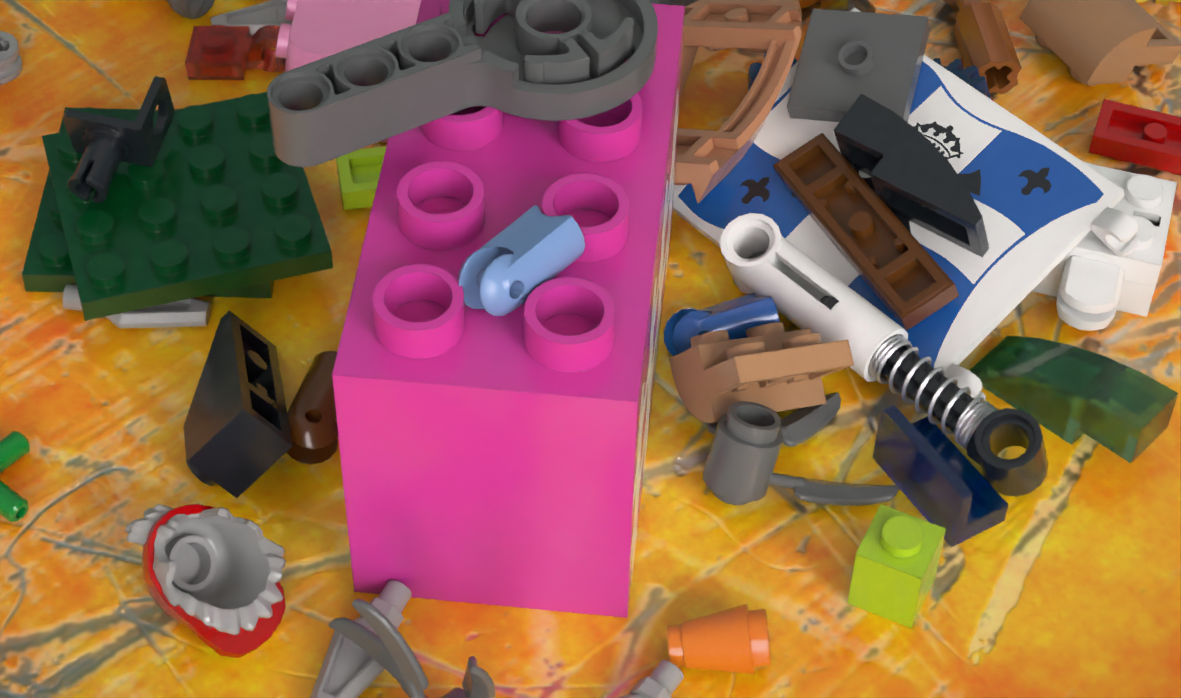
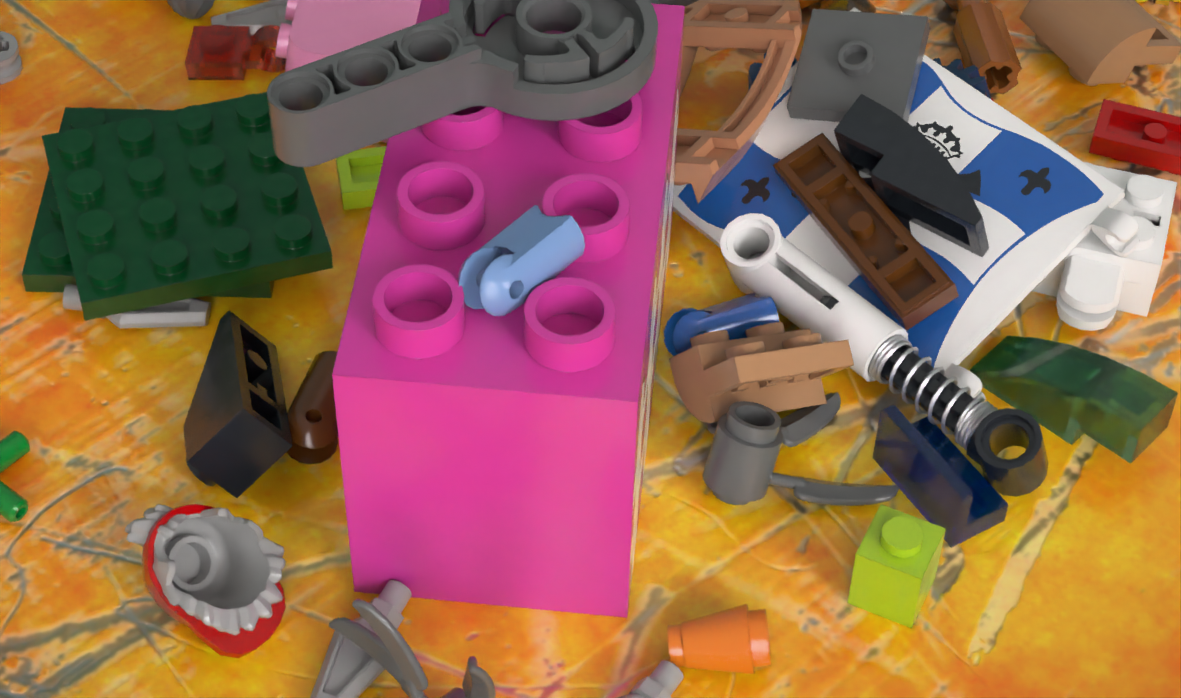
(112, 140): black bracket -> none

